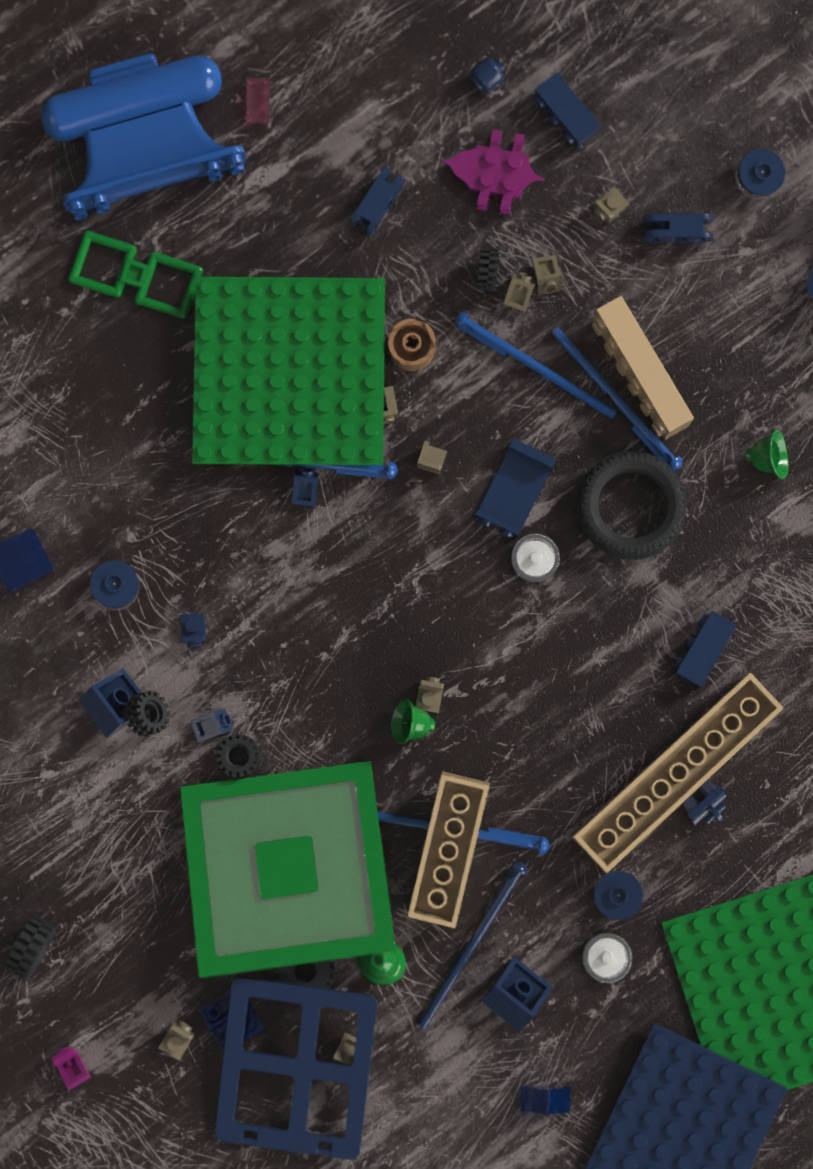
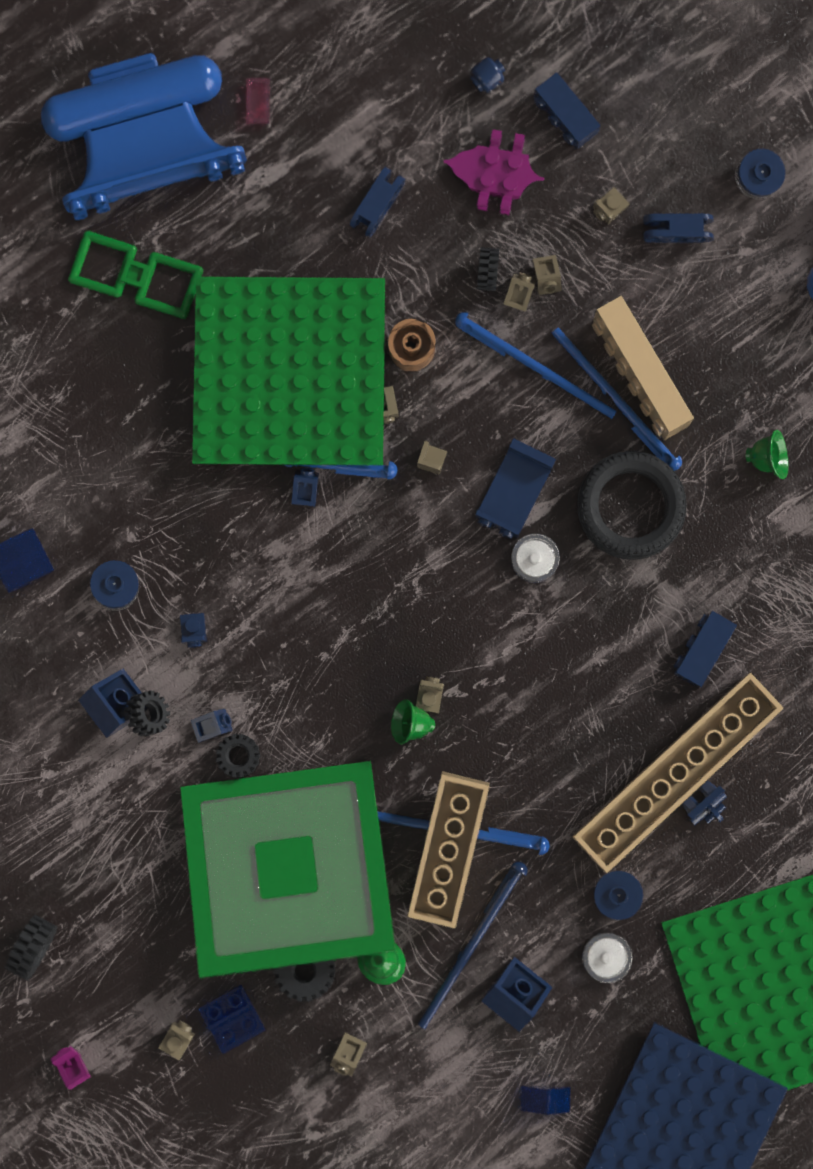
(302, 1068): dark blue window -> none

